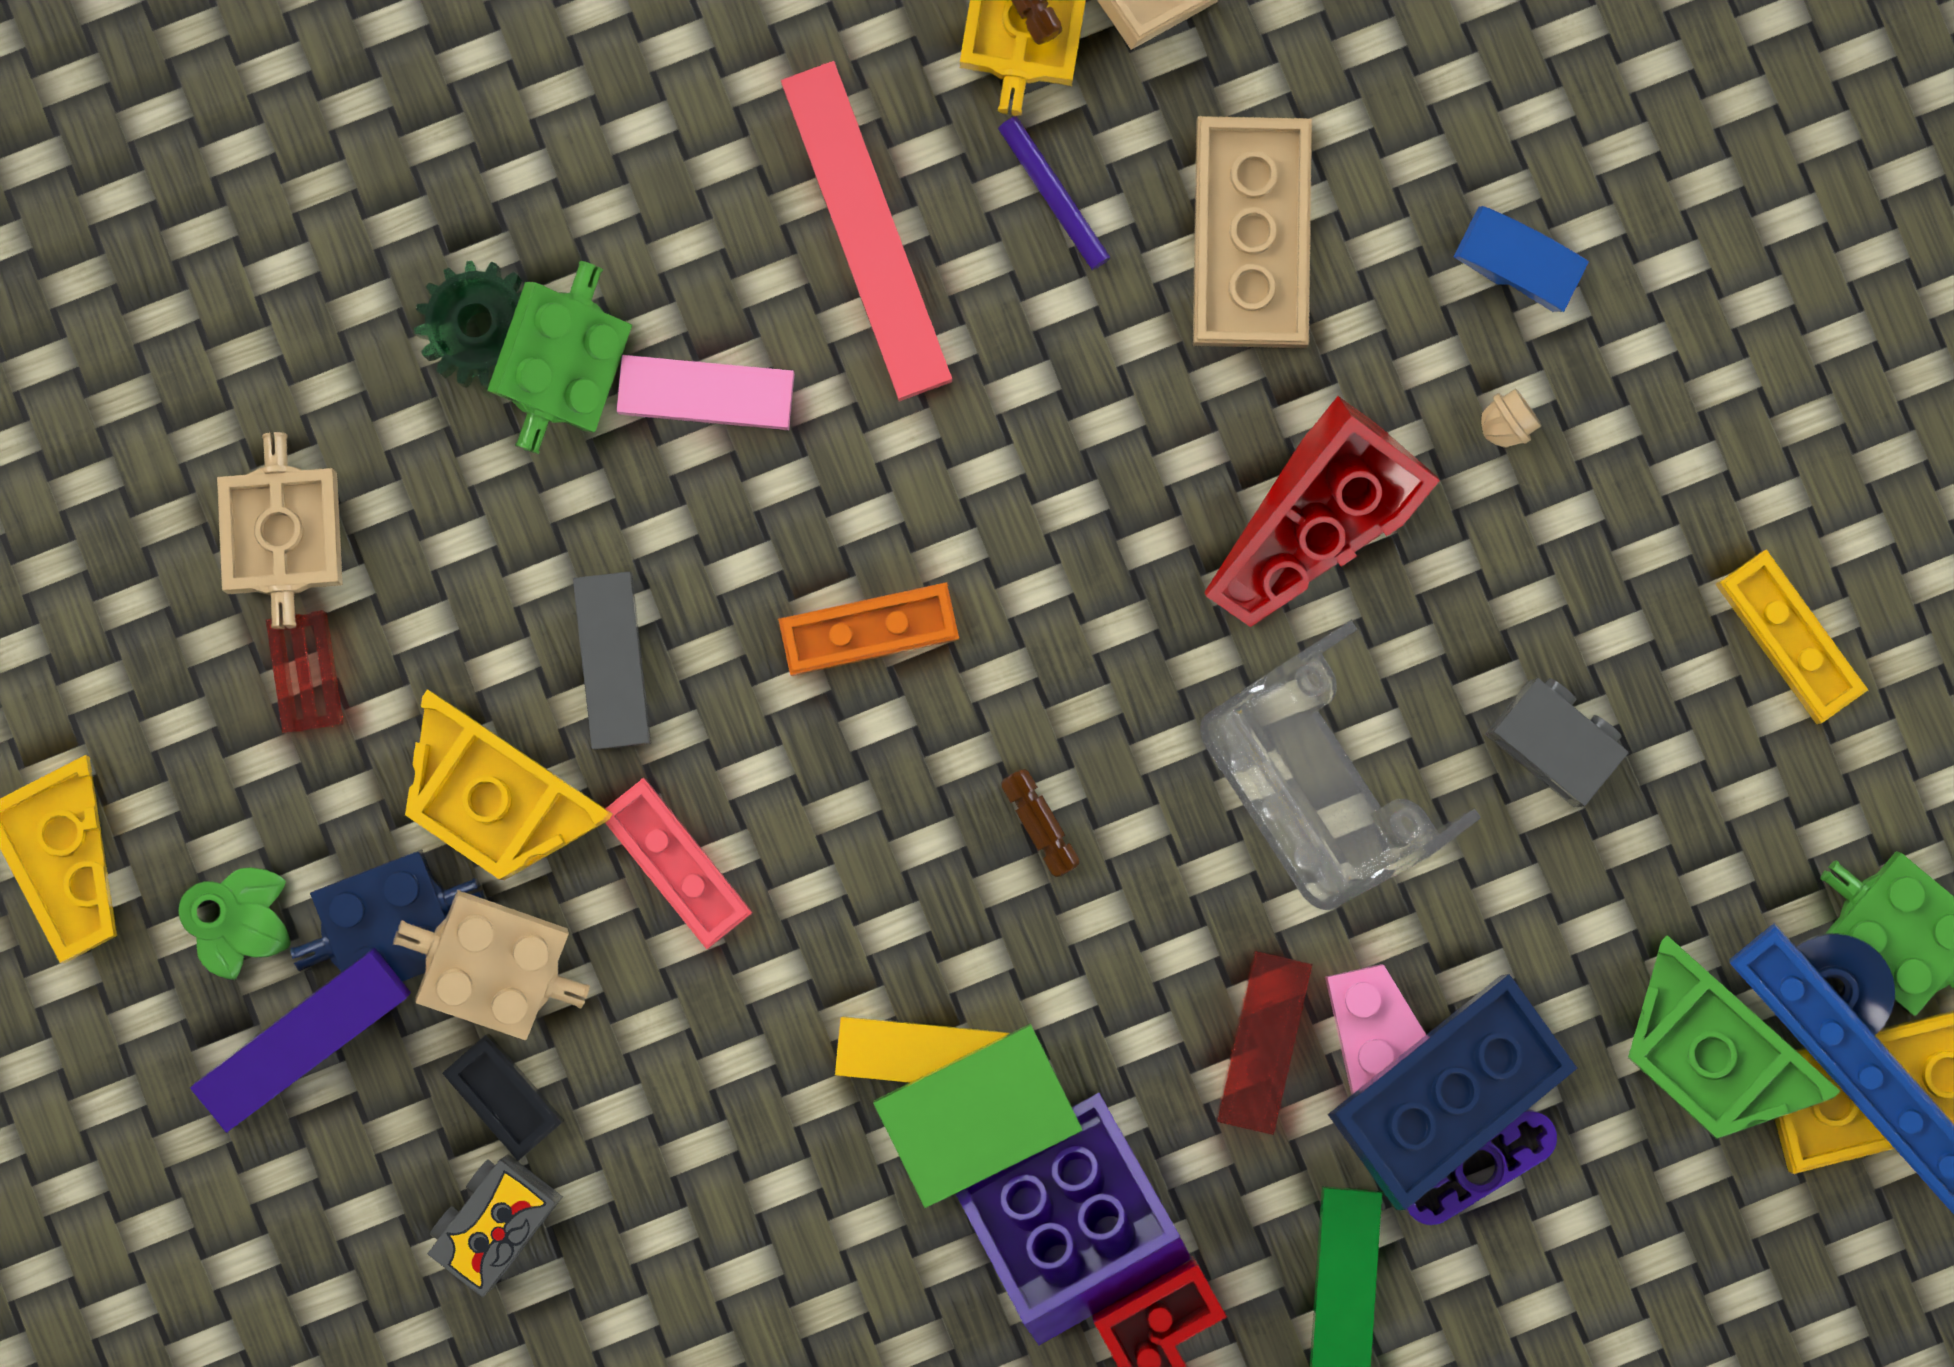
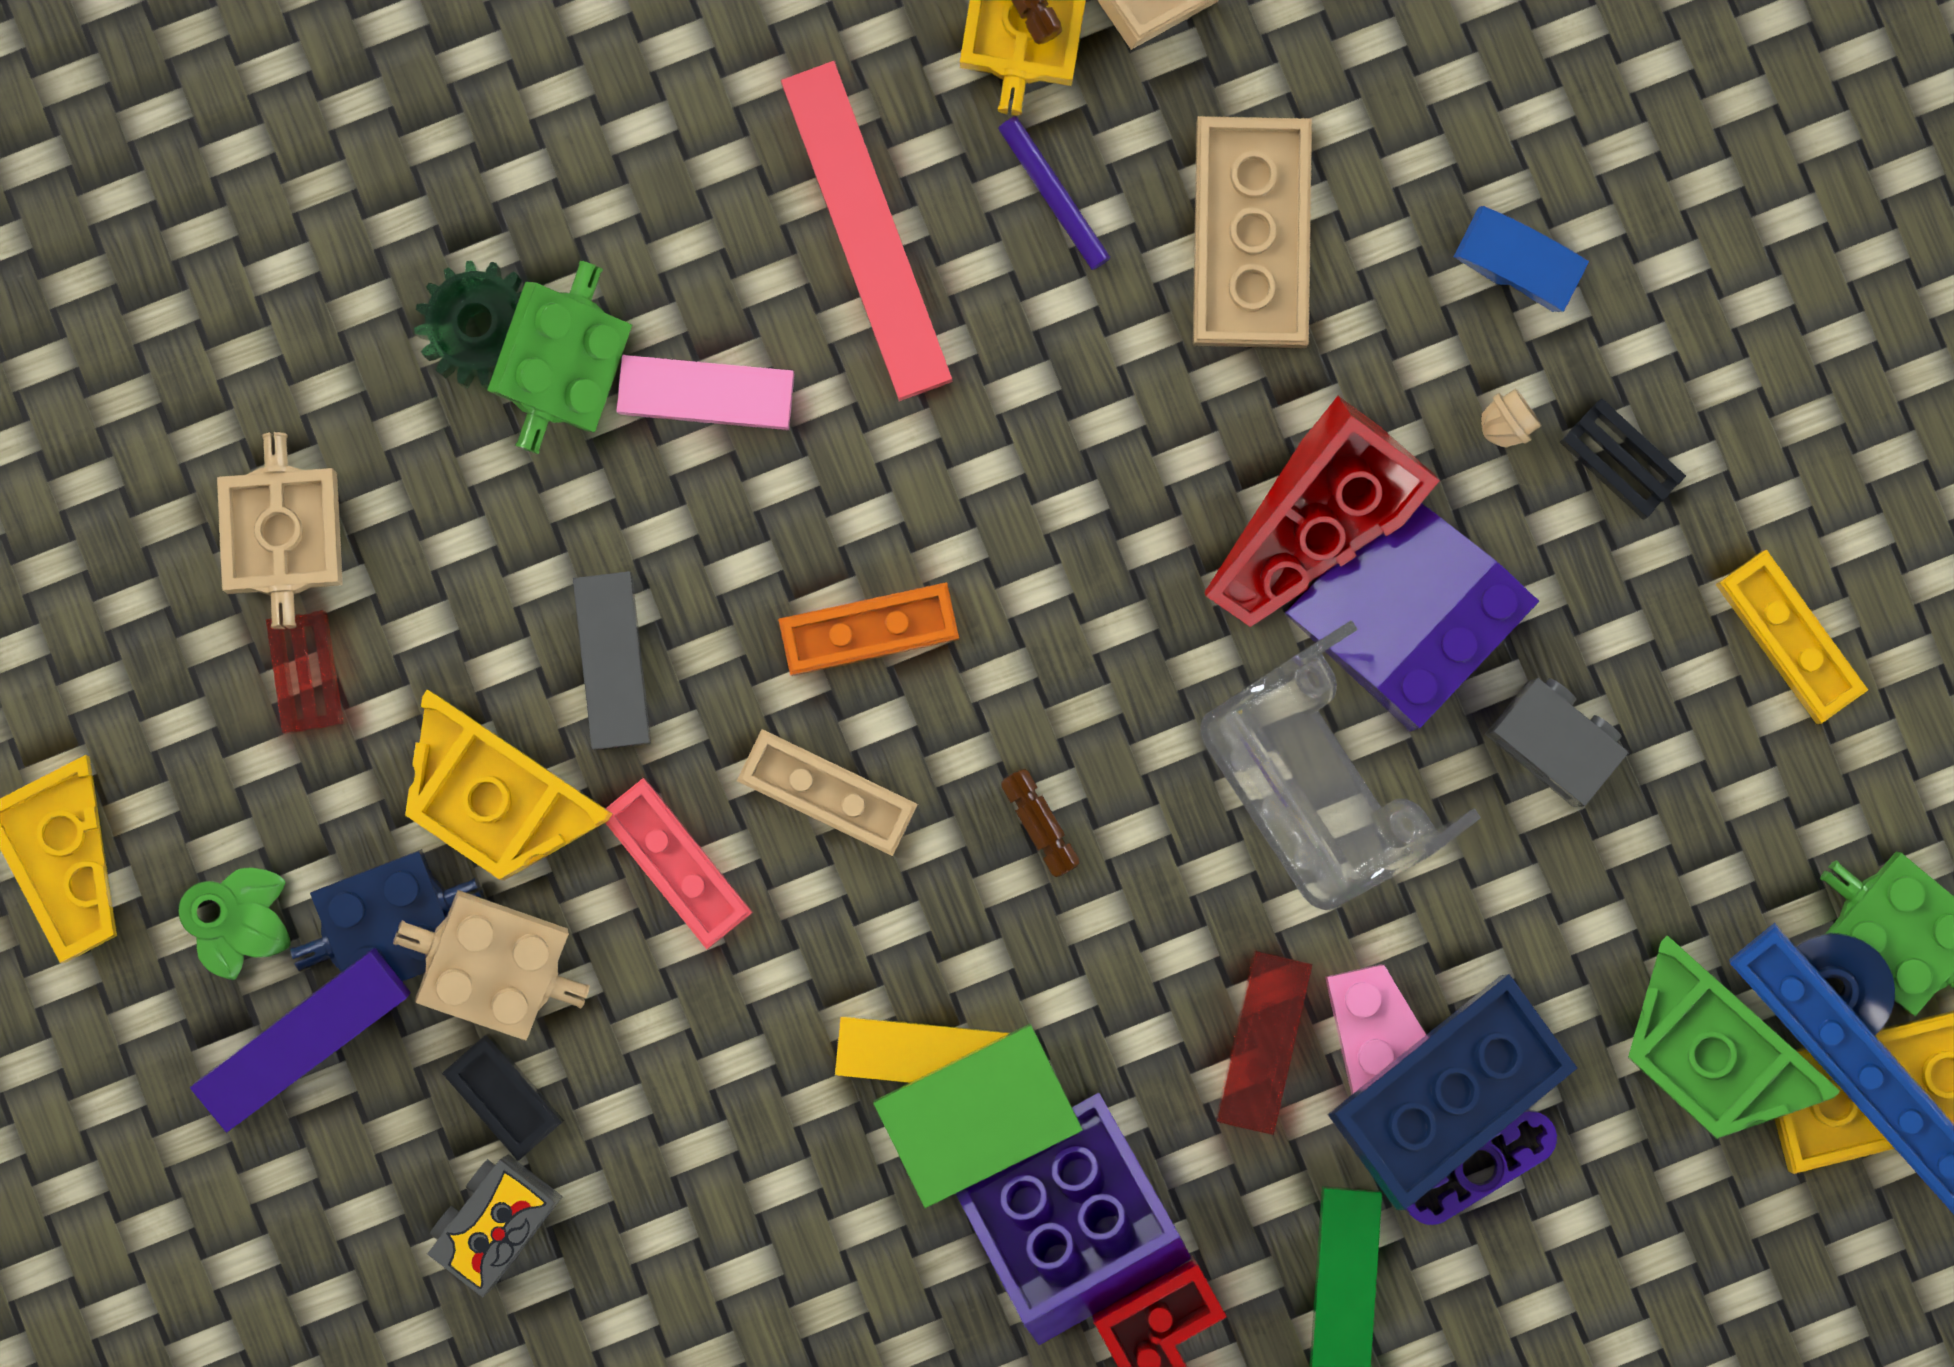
(827, 792): none -> tan tile
(1423, 614): none -> slope
(1638, 443): none -> black tile

